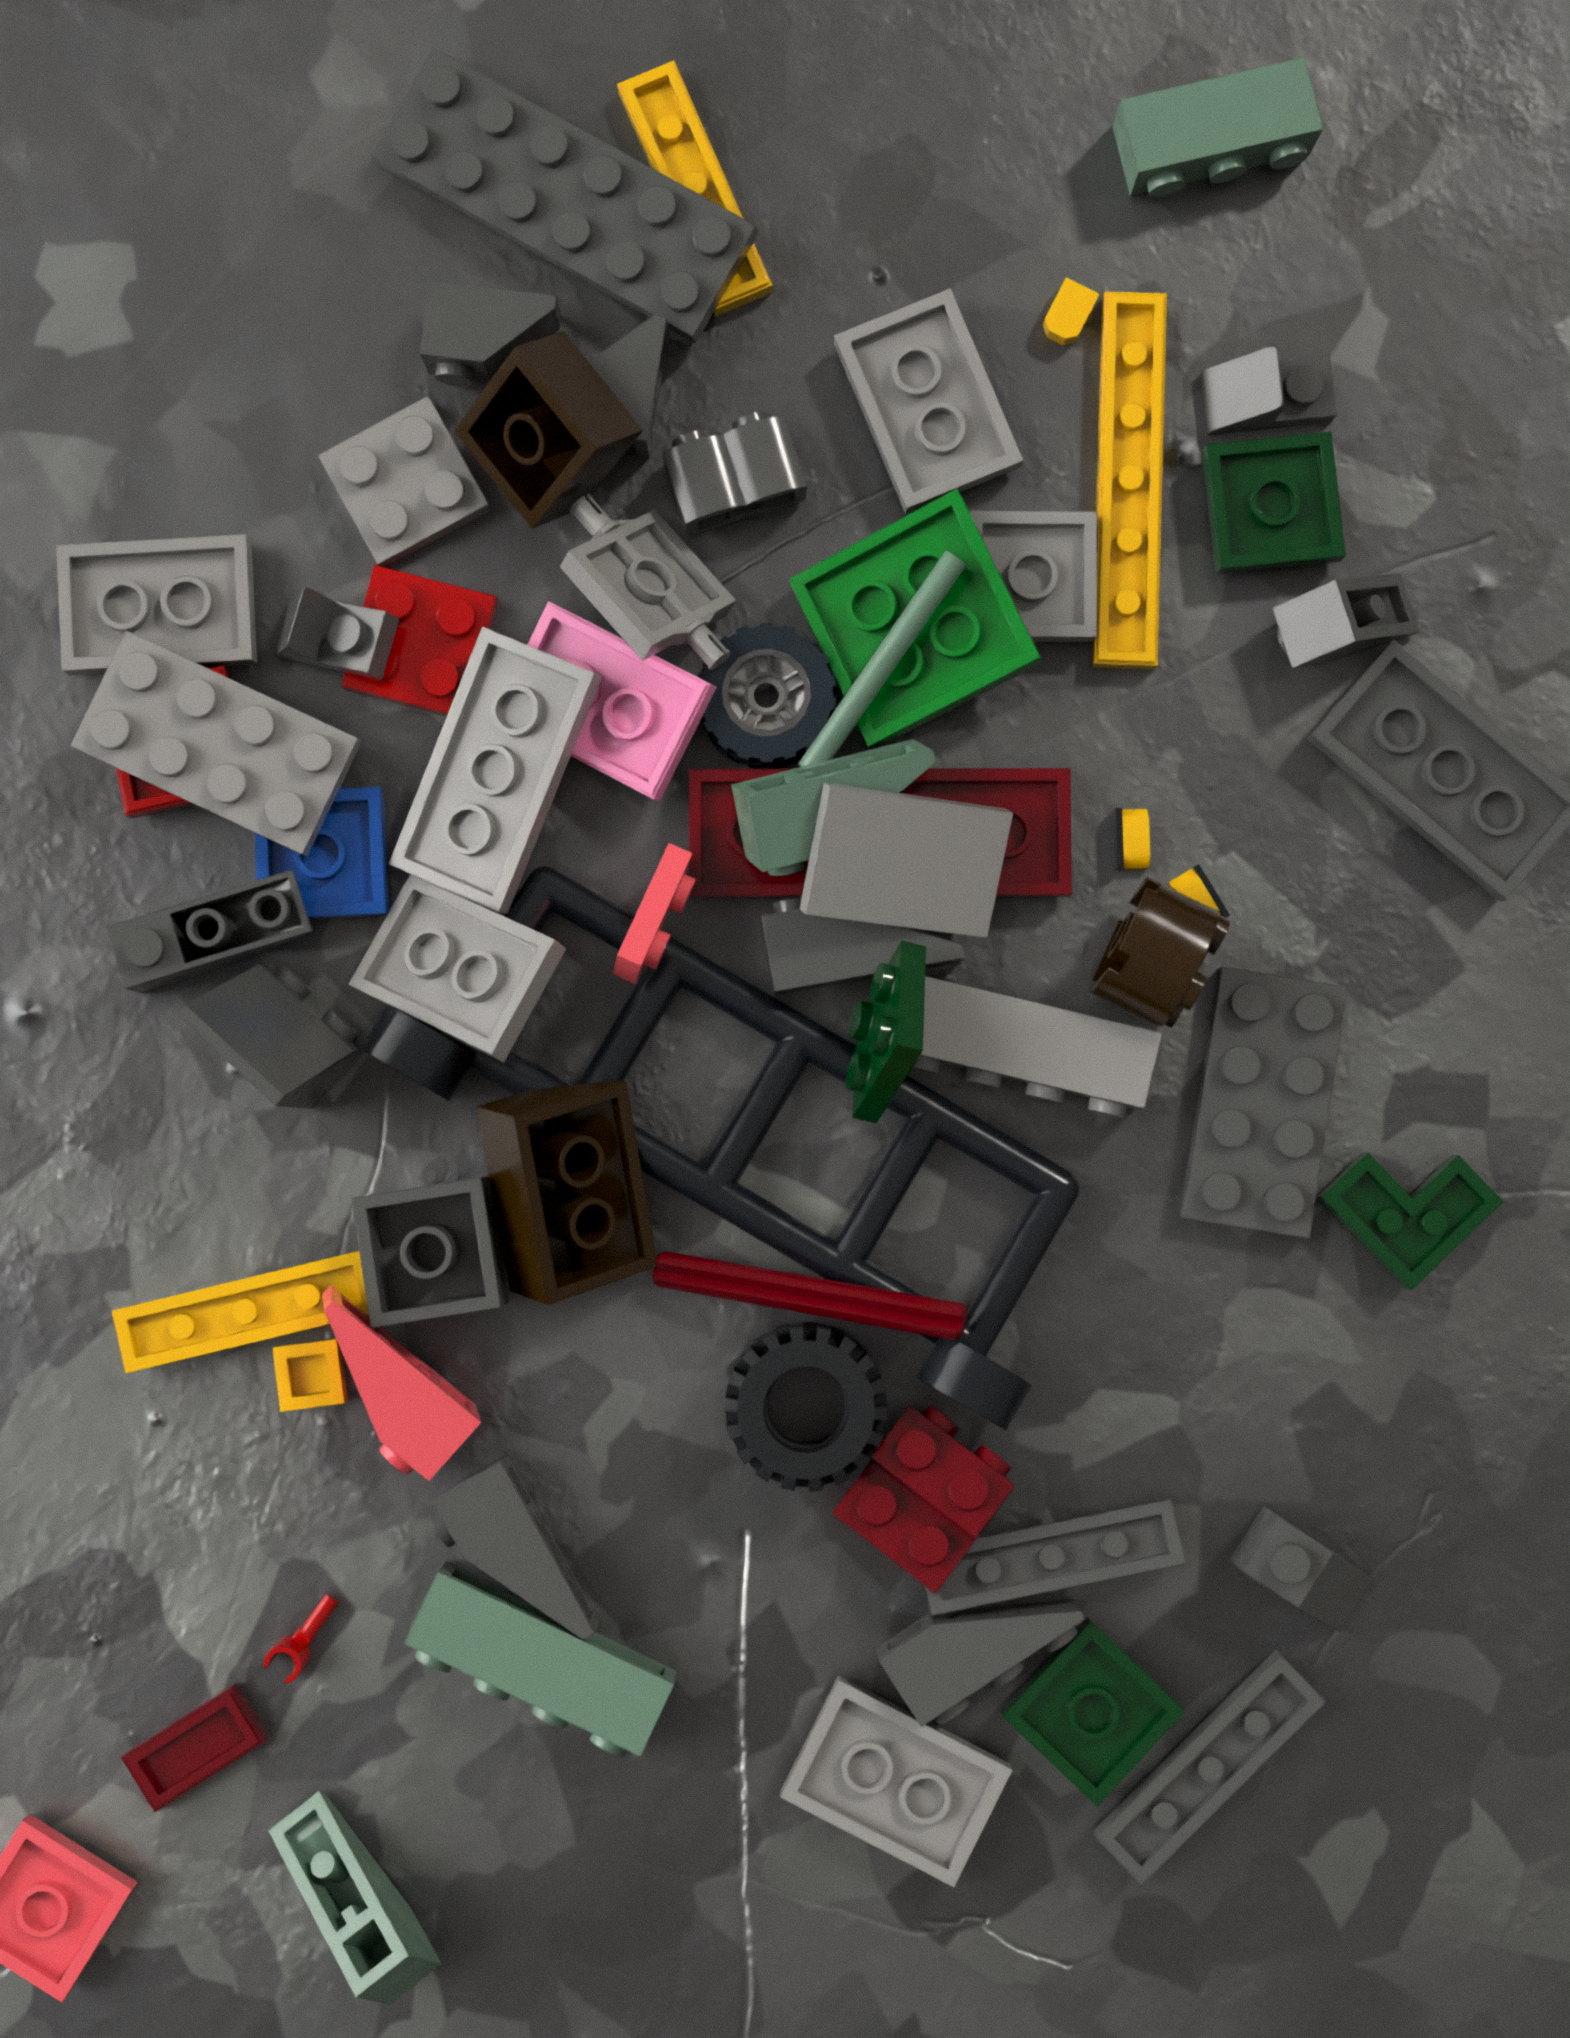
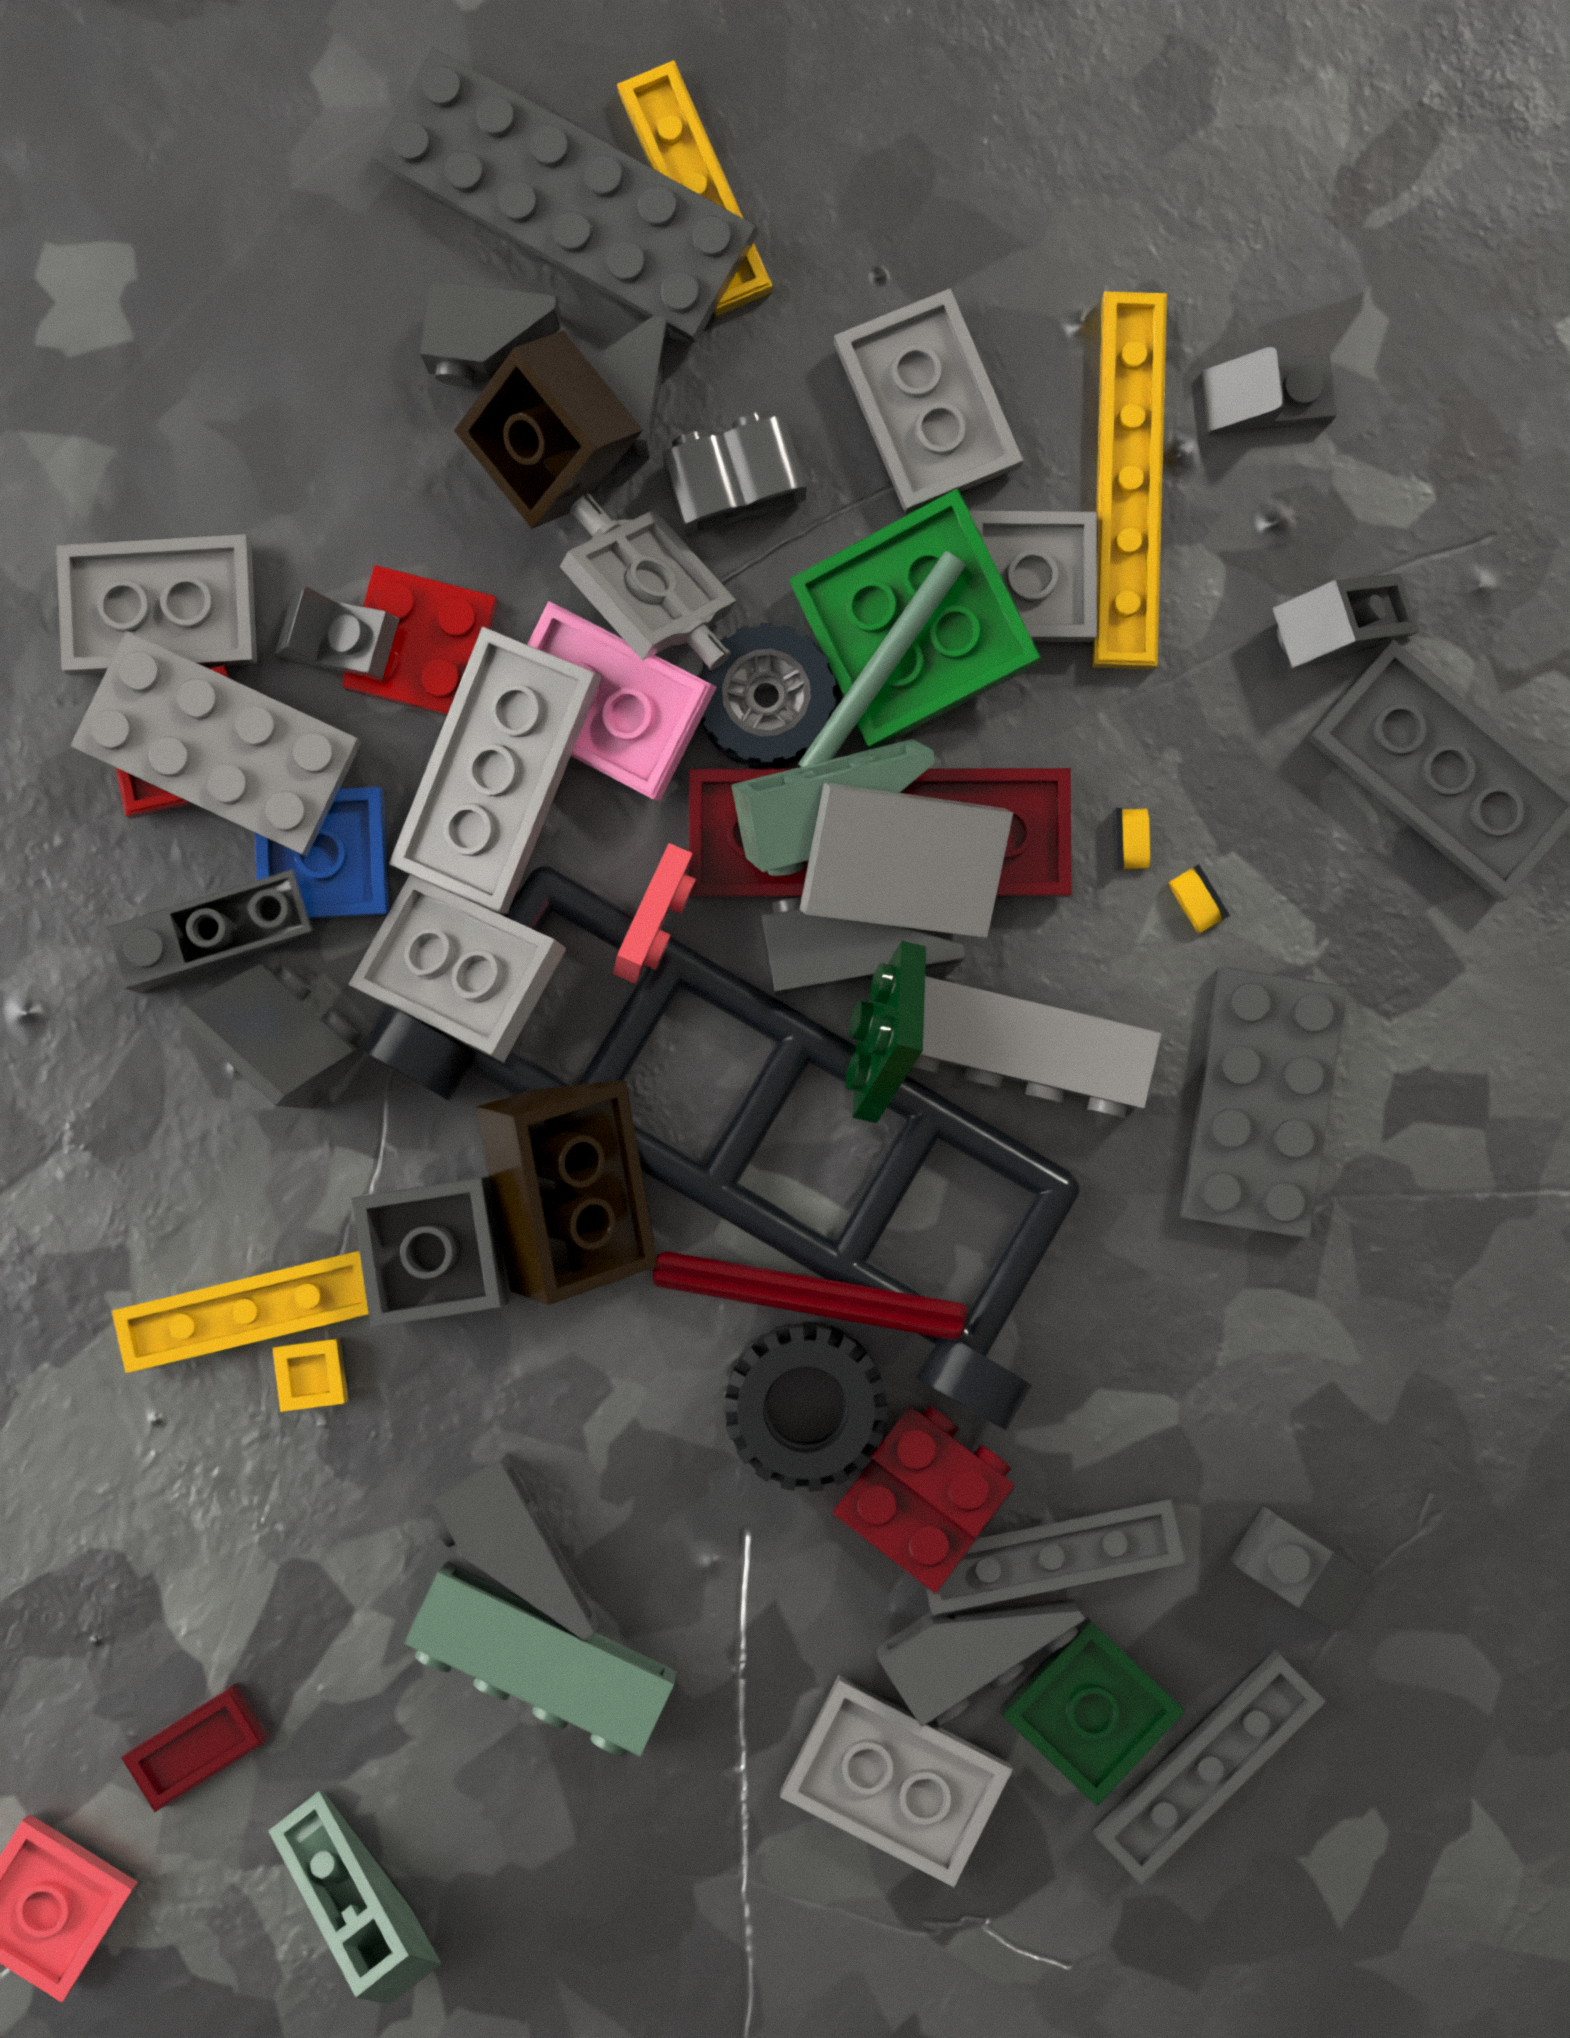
(298, 1644): red hand -> none
(404, 482): light grey plate -> none
(409, 1404): coral slope -> none
(1069, 312): yellow piece -> none
(1157, 954): dark brown brick -> none
(1217, 128): sand green brick -> none
(1273, 503): dark green plate -> none
(1415, 1230): dark green plate -> none

